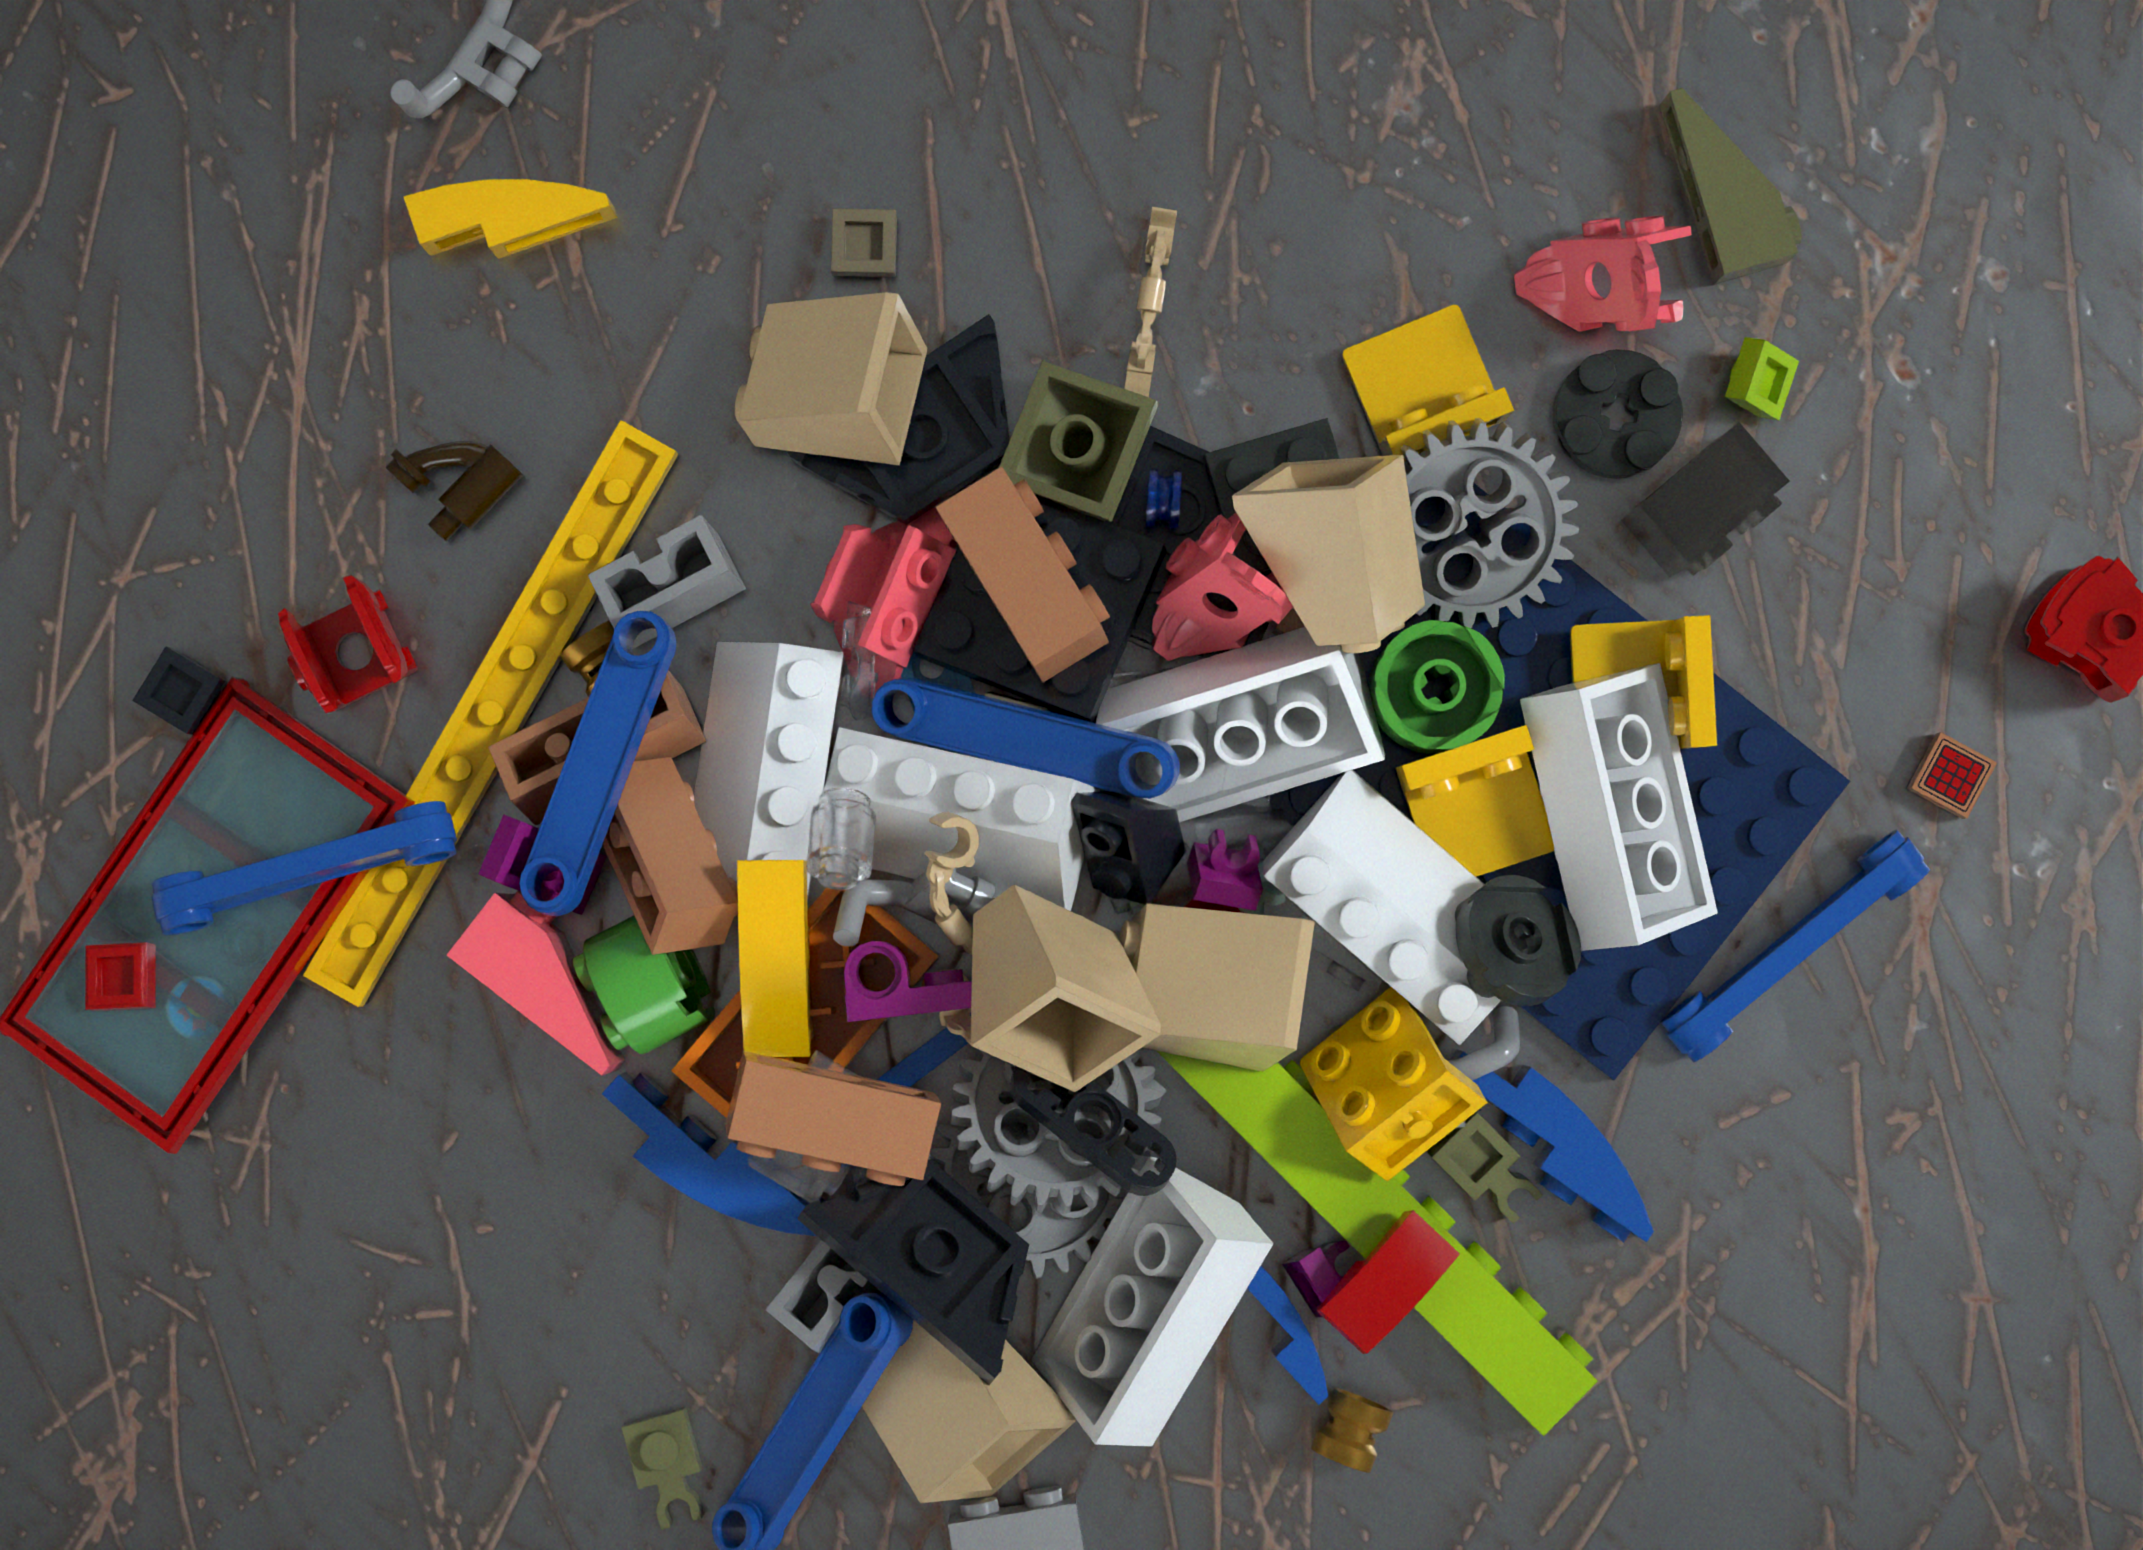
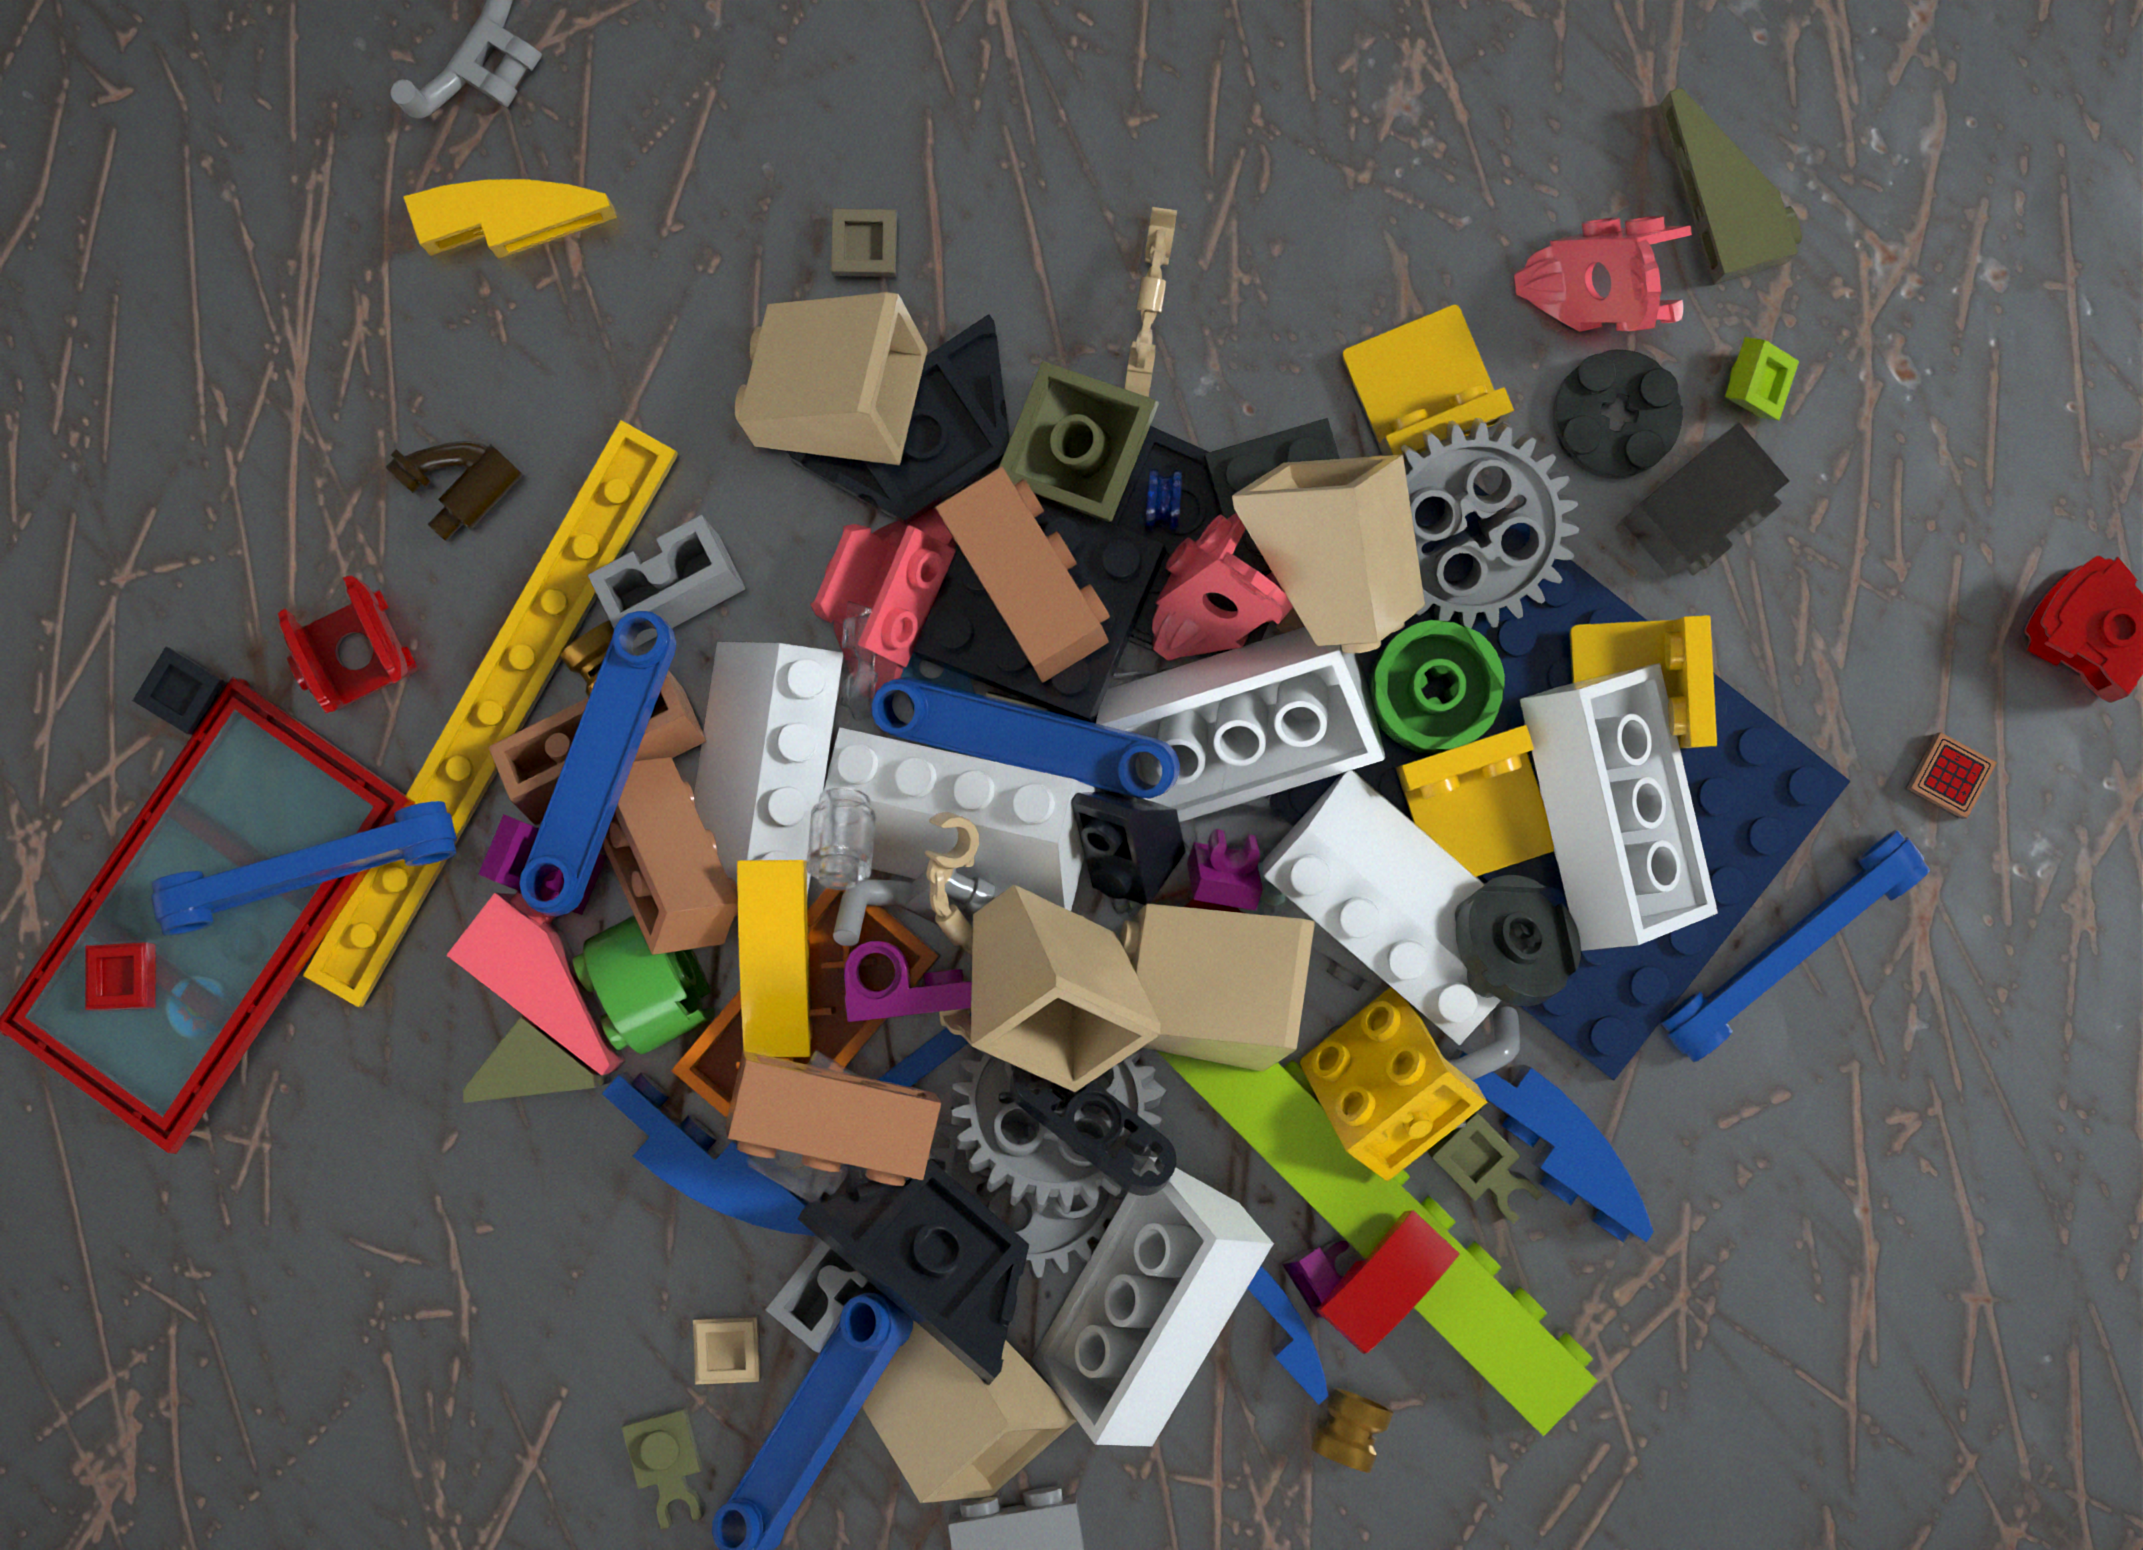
(530, 1064): none -> olive slope
(727, 1349): none -> tan tile

